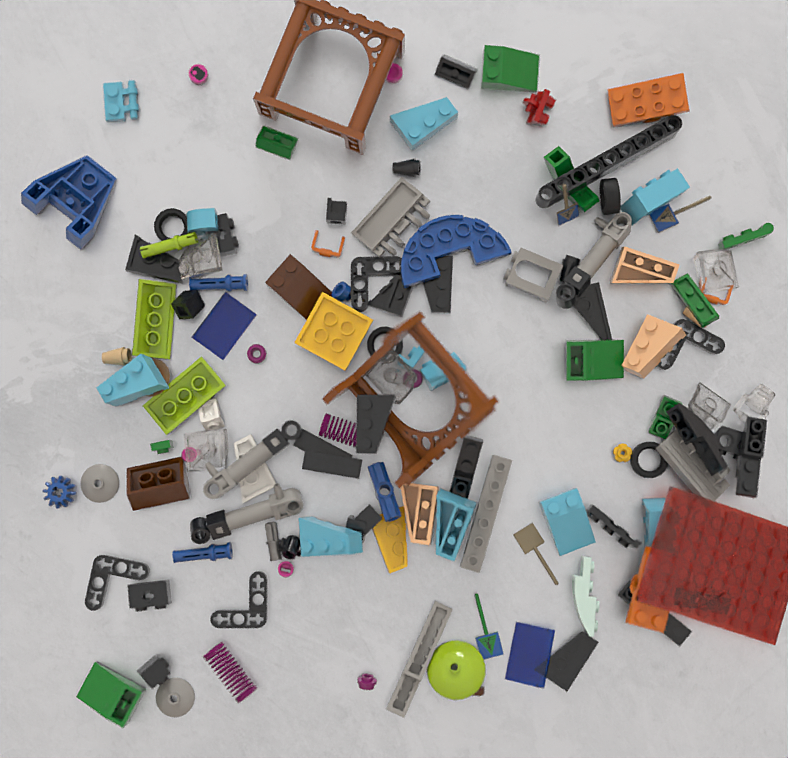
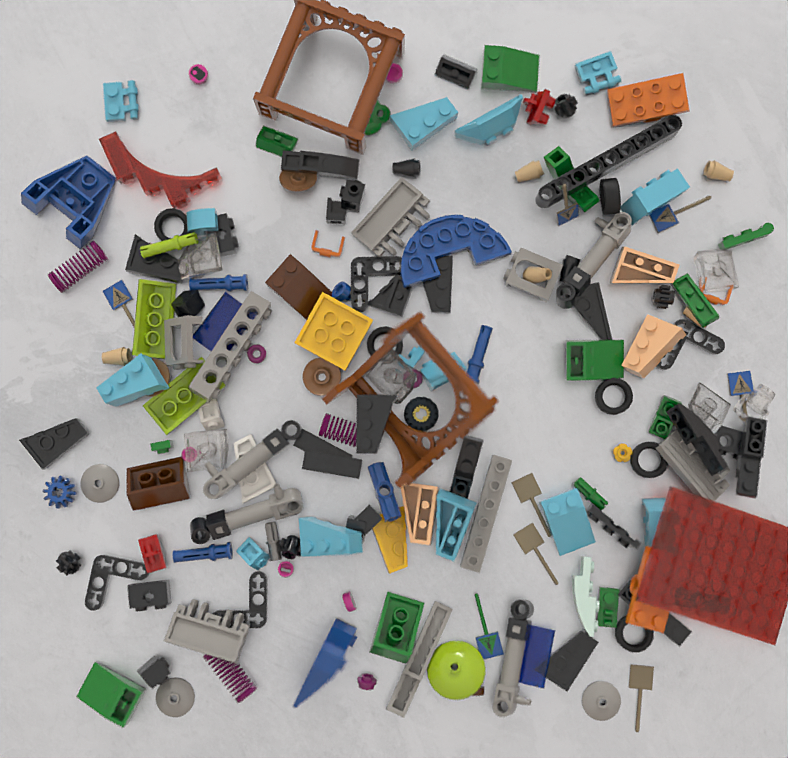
(54, 442): none -> black wing
(56, 281): none -> magenta piece
(68, 562): none -> black gear
(117, 296): none -> piece
(127, 167): none -> clear red arch
(152, 553): none -> red hips
(185, 324): none -> light grey panel
(206, 634): none -> light grey hinge
(252, 303): none -> light grey brick
(253, 554): none -> medium azure bracket
(297, 180): none -> medium nougat dish
(312, 372): none -> medium nougat dish
(320, 163): none -> black slope
(328, 660): none -> blue wedge
(349, 601): none -> dark pink tile
(352, 195): none -> black brick
(375, 122): none -> green plate
(397, 628): none -> green slope
(415, 406): none -> black bush
(476, 363): none -> blue pin
(492, 124): none -> medium azure wedge
(517, 633): none -> light grey piece
(528, 489): none -> dark tan piece
(529, 172): none -> tan cone
(536, 274): none -> tan cone
(565, 105): none -> black gear
(590, 493): none -> green axle
(592, 696): none -> light grey dish
(595, 67): none -> medium azure plate
(608, 607): none -> green plate
(628, 396): none -> black tyre
(632, 648): none -> black tyre
(640, 678): none -> dark tan piece
(663, 296): none -> black gear
(717, 171): none -> tan cone
(740, 384): none -> piece

